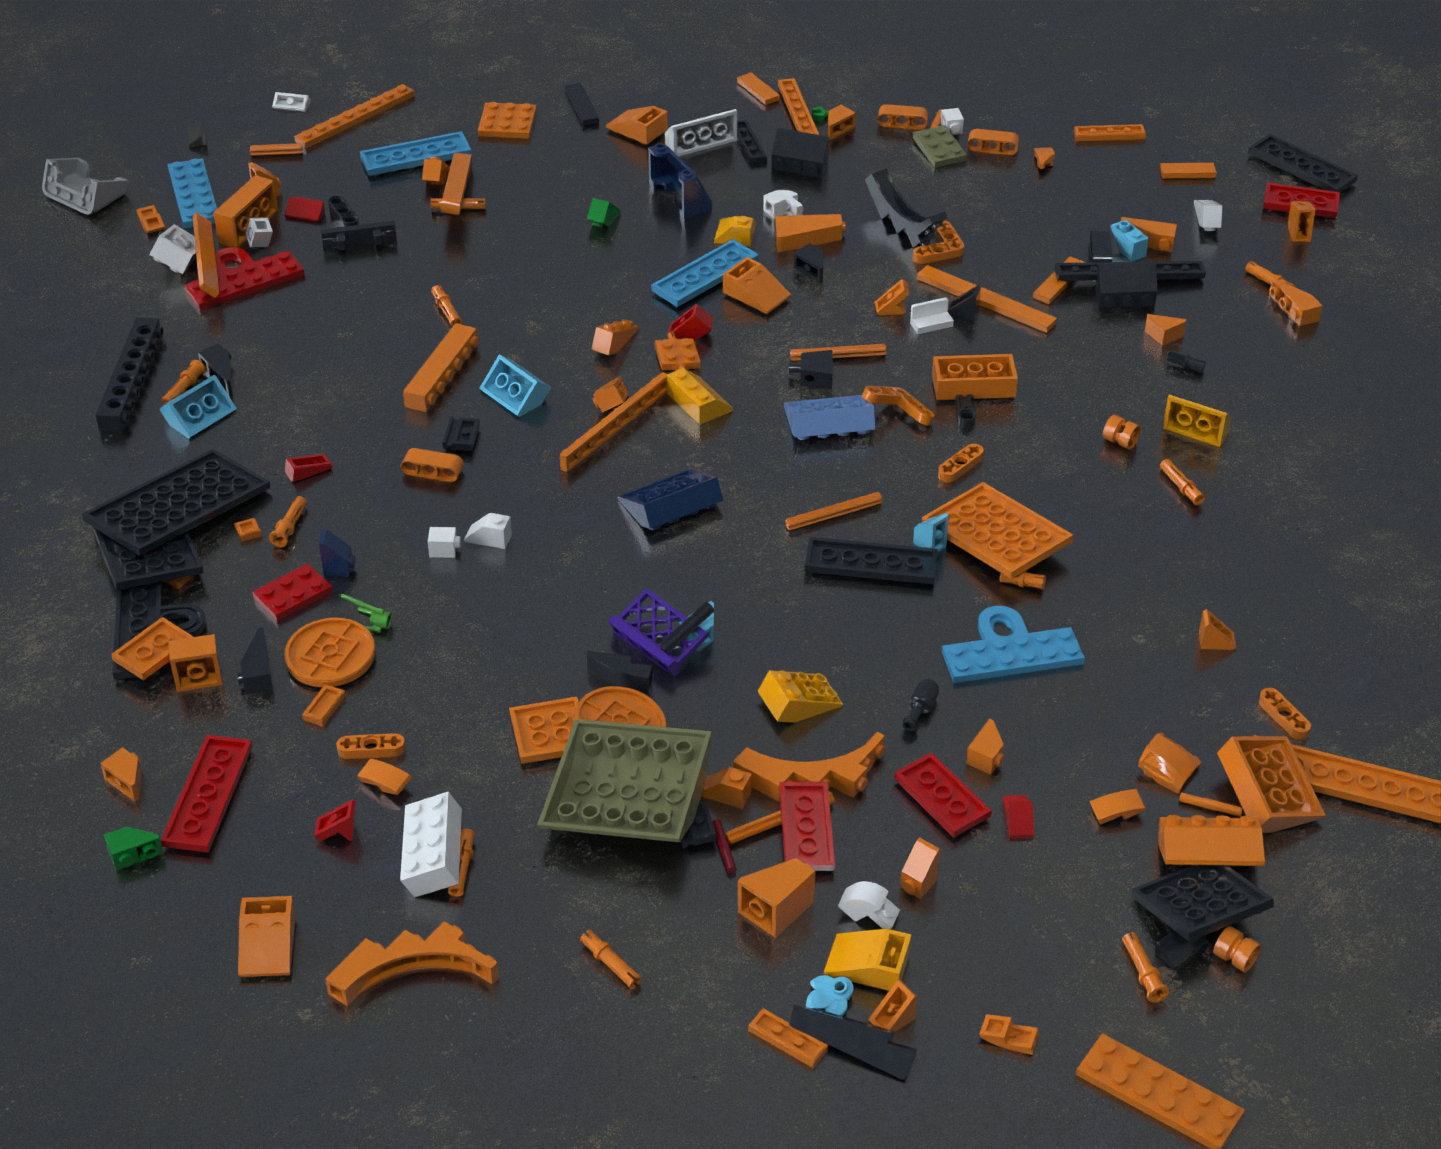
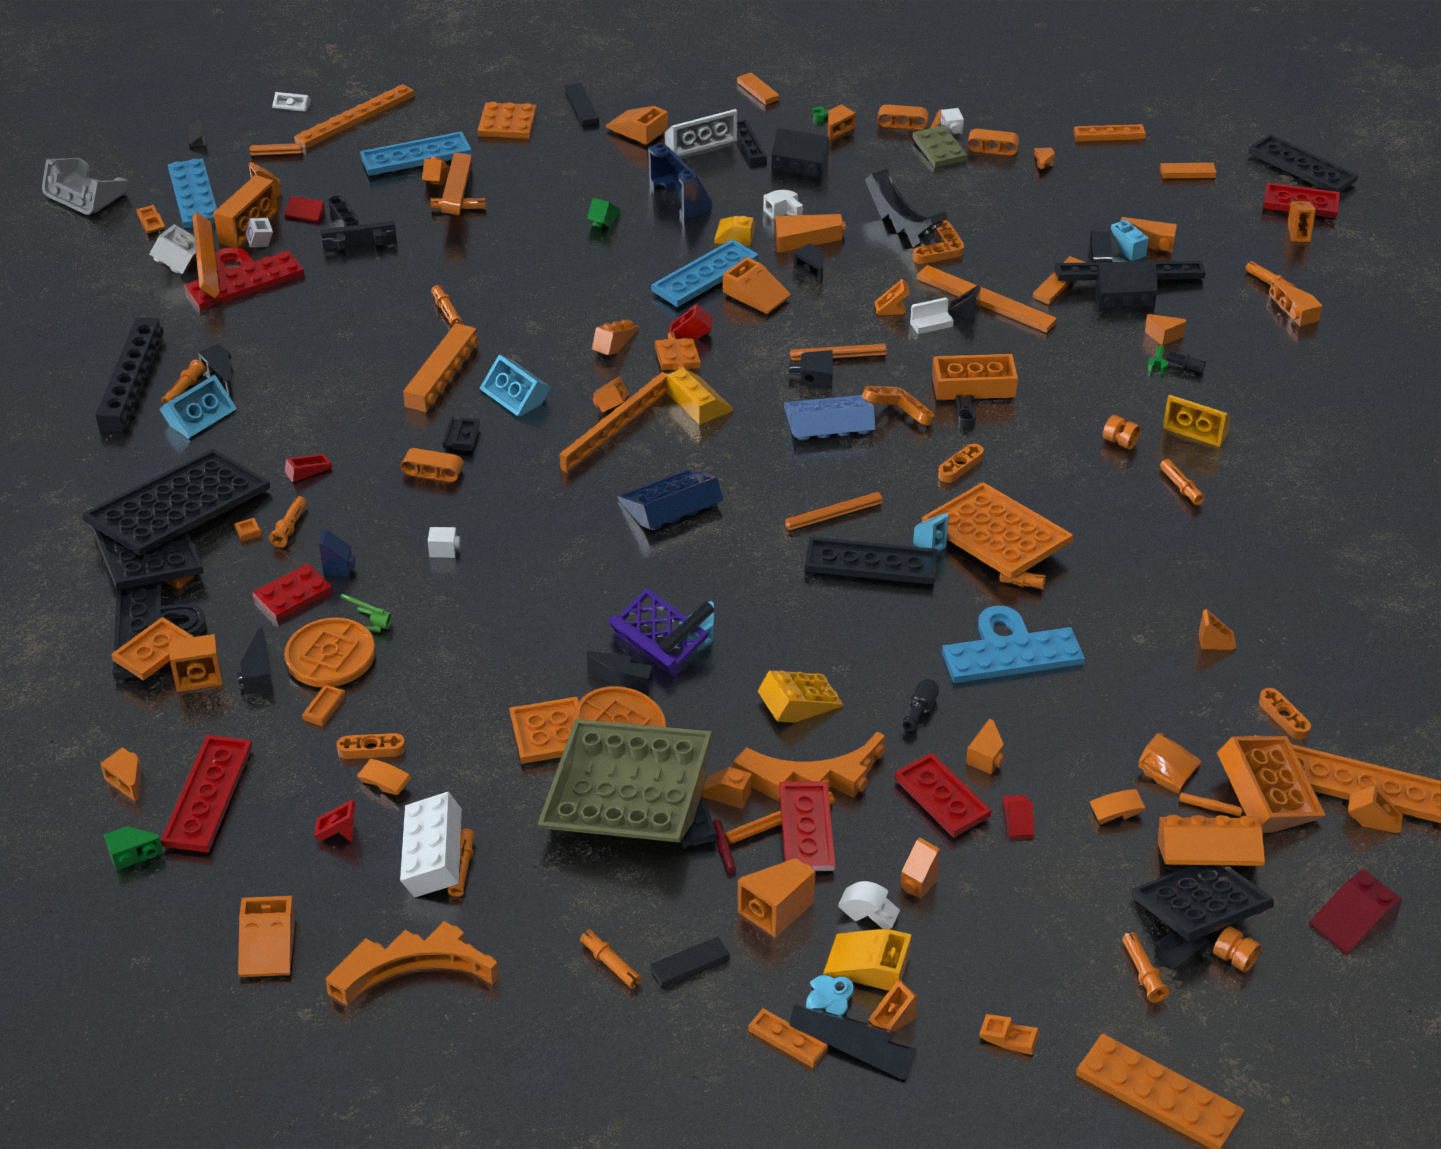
(491, 531): white slope -> none
(690, 961): none -> black tile
(796, 106): orange plate -> none
(1158, 361): none -> green bar
(1208, 214): white slope -> none
(1357, 912): none -> dark red slope
(1375, 810): none -> orange slope

